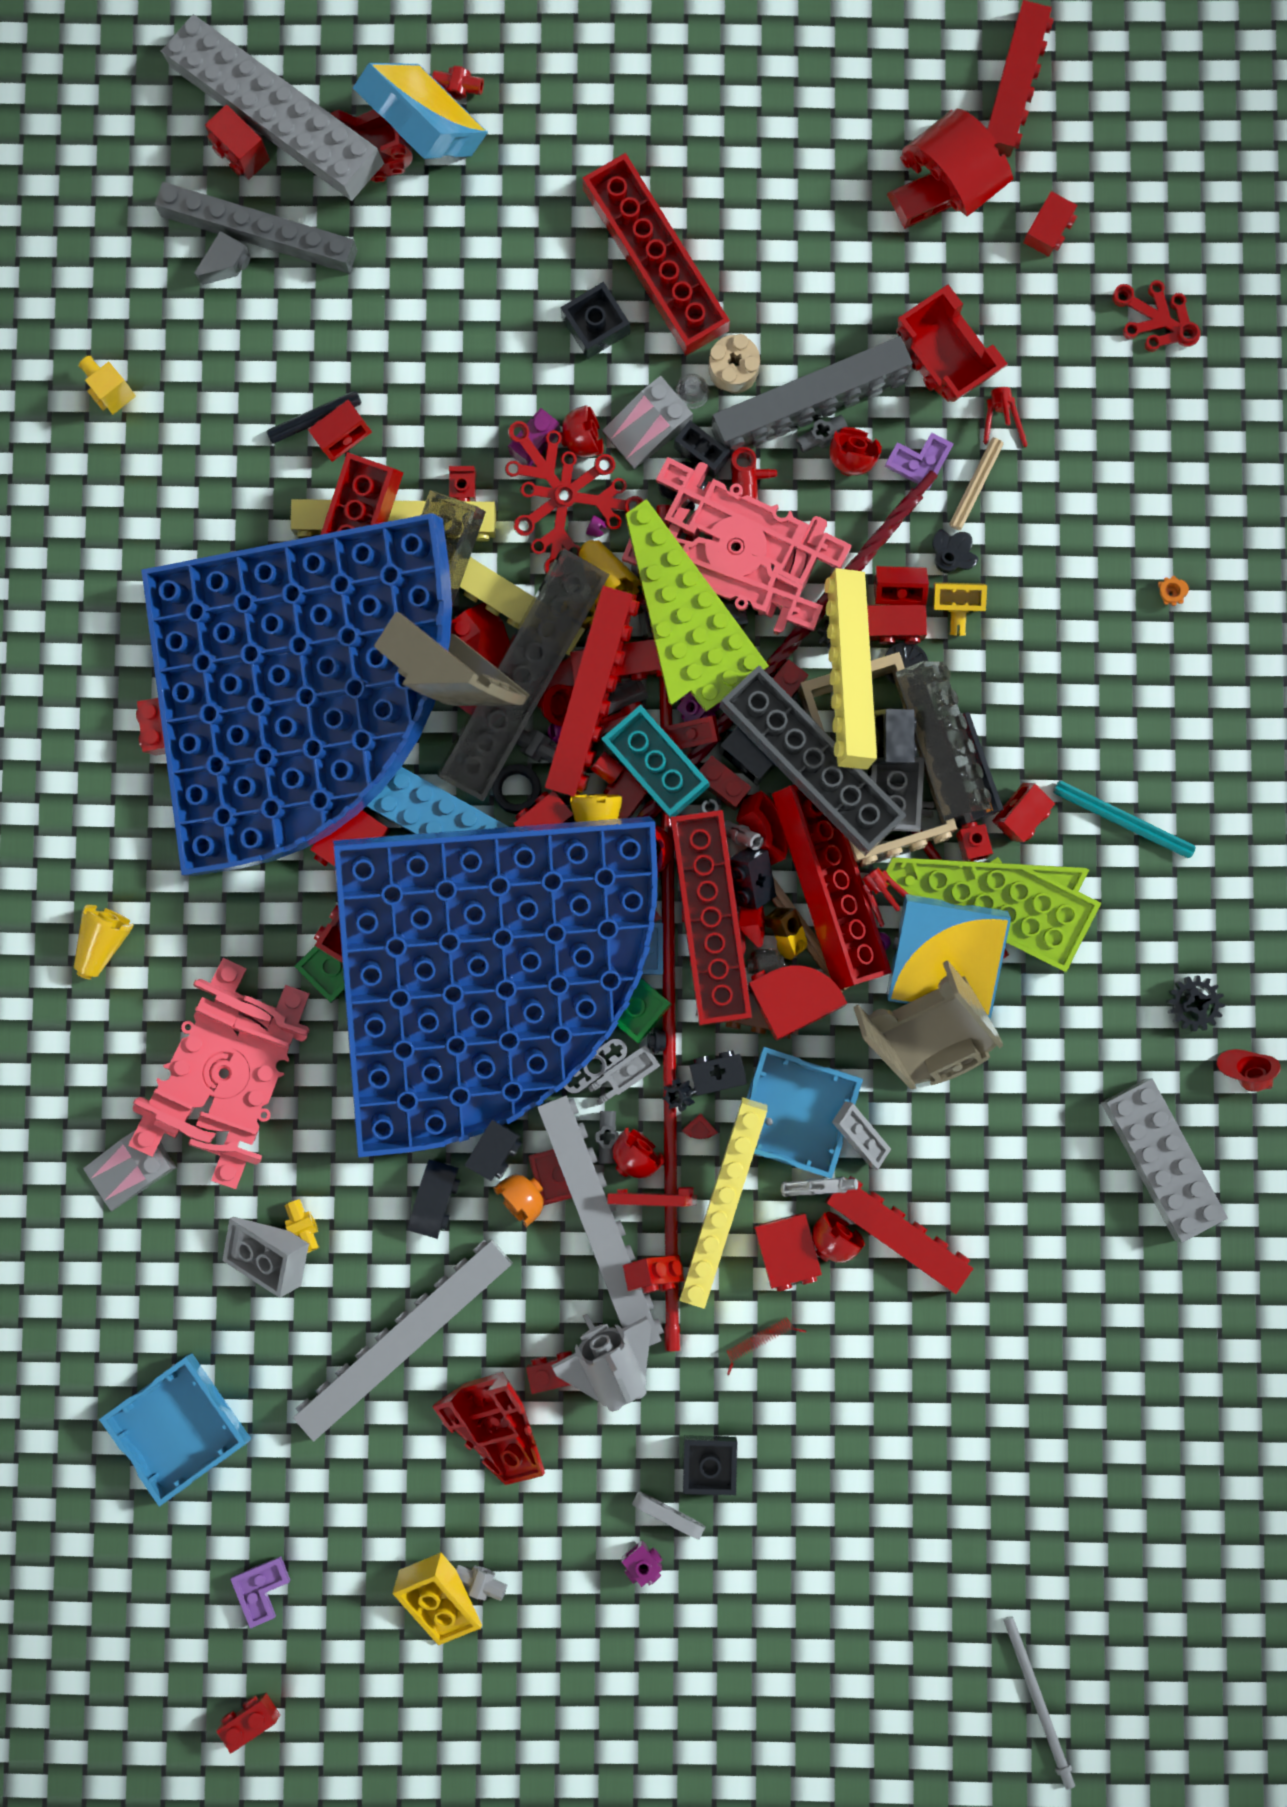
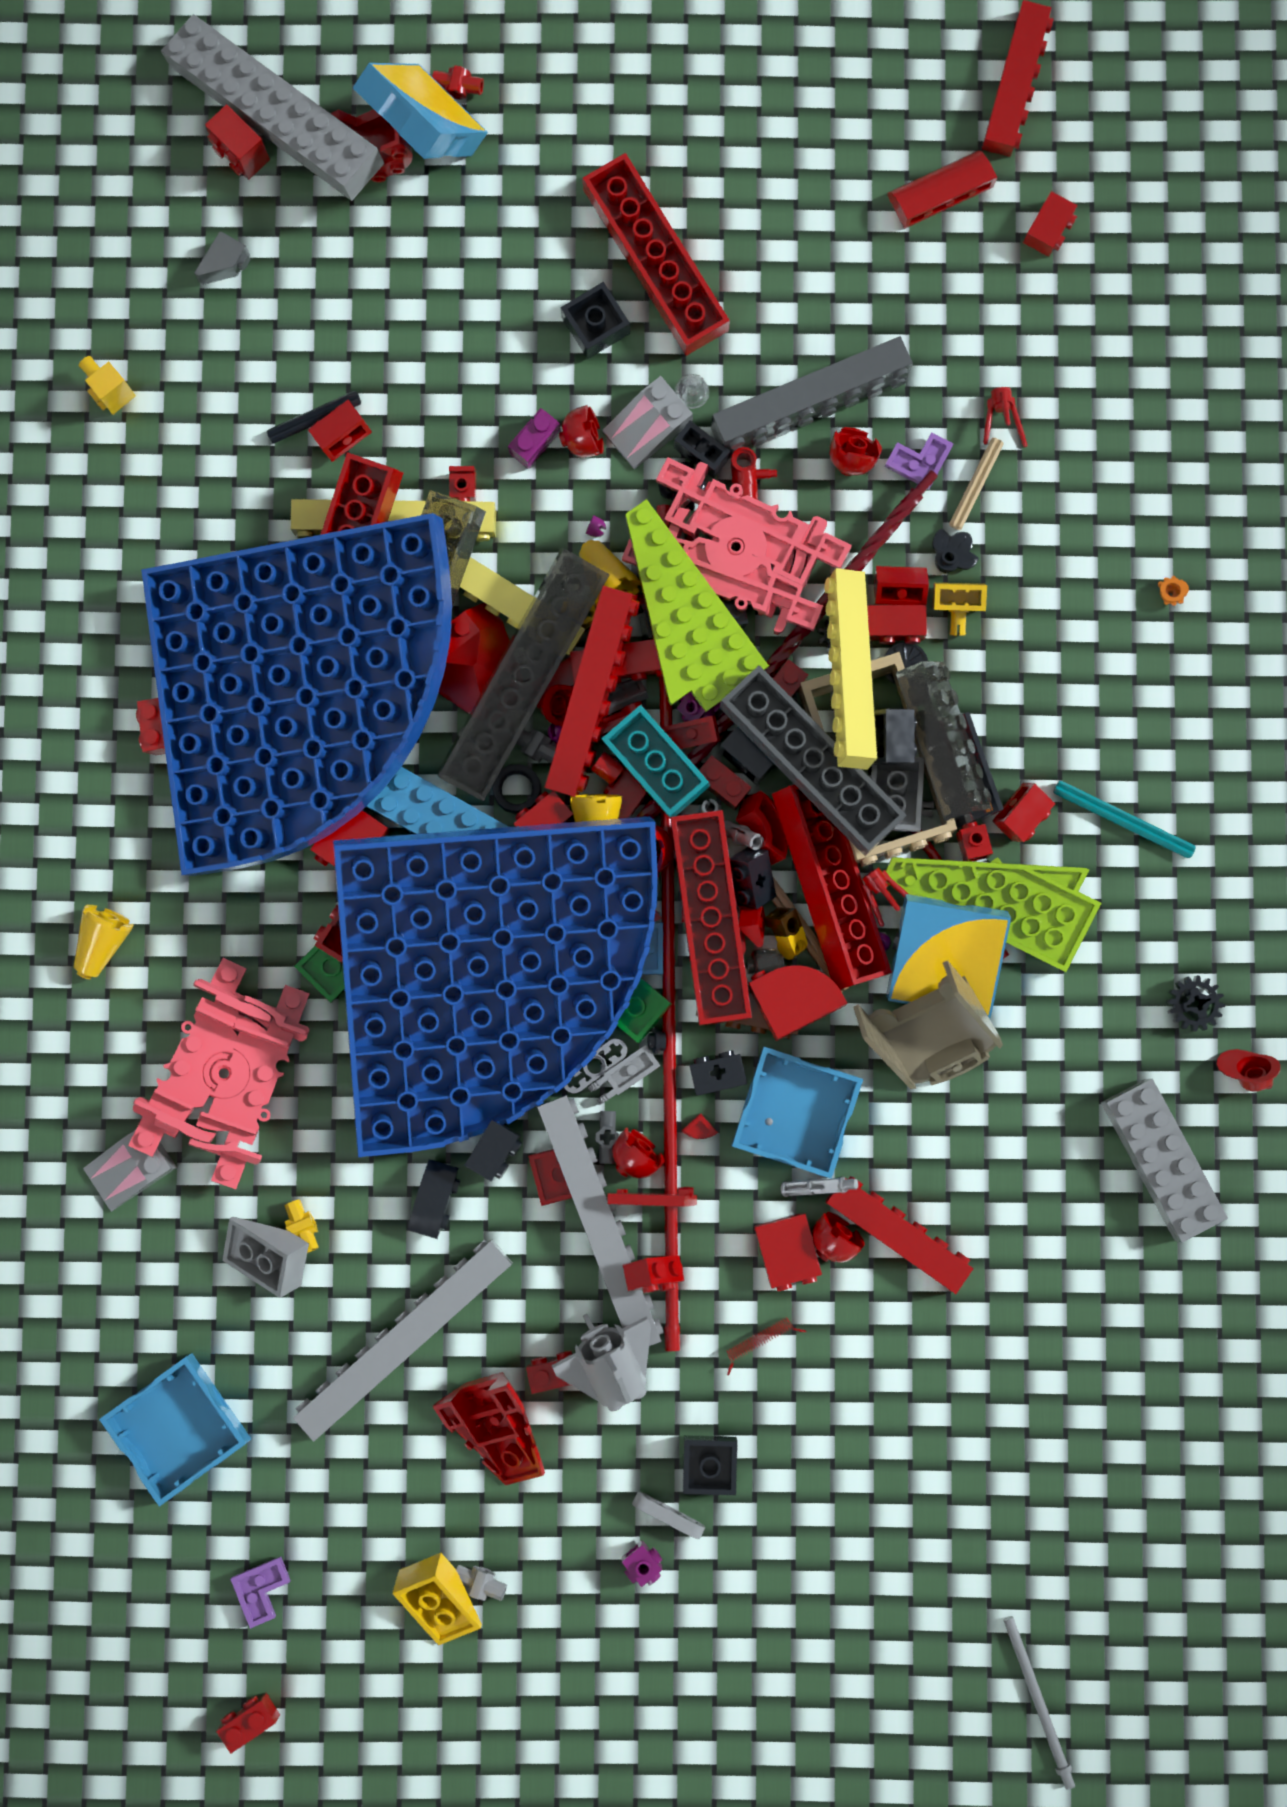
(256, 227): dark grey brick -> none
(446, 676): dark tan windscreen -> none
(521, 1197): orange cylinder -> none
(545, 470): red plant -> none
(679, 1095): black gear -> none
(723, 1202): light yellow brick -> none
(737, 350): tan brick -> none
(811, 439): dark grey axle -> none
(861, 1135): light grey plate -> none
(946, 346): red cylinder -> none
(961, 156): red cylinder -> none
(1159, 318): red plant -> none

